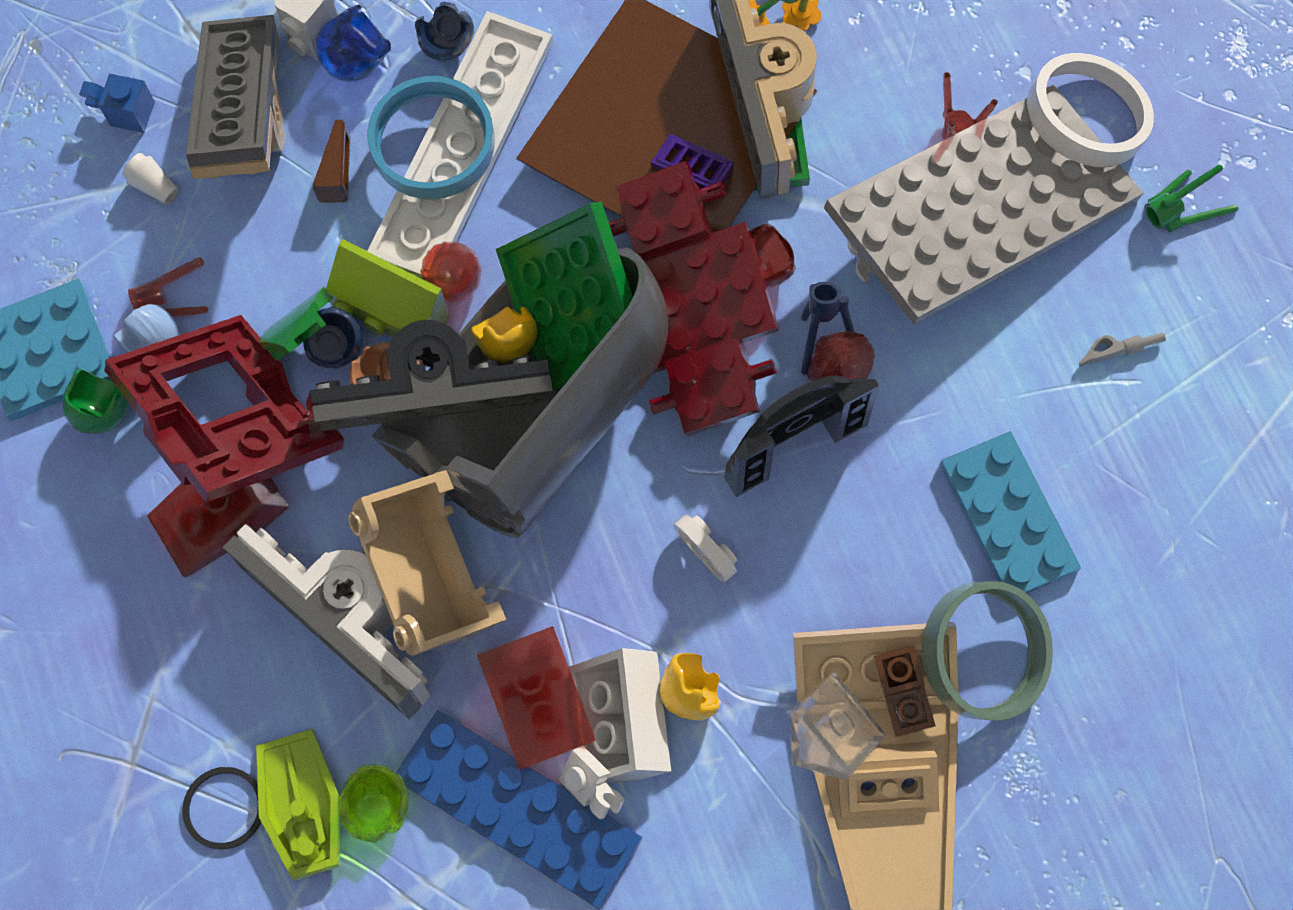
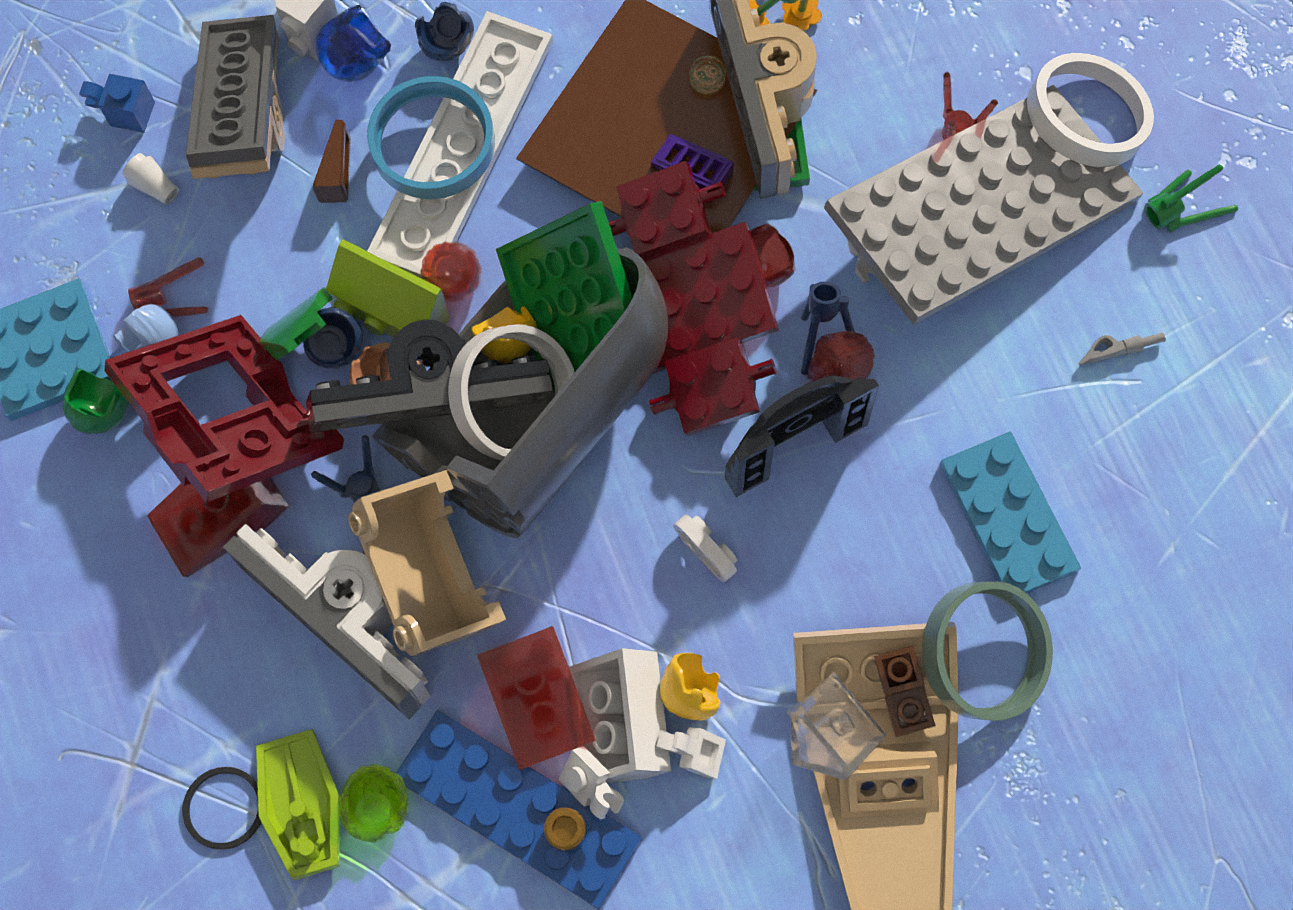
(359, 483): none -> dark blue plant
(458, 382): none -> white piece
(565, 829): none -> pearl gold tile
(699, 750): none -> white plate
(707, 74): none -> clear orange tile

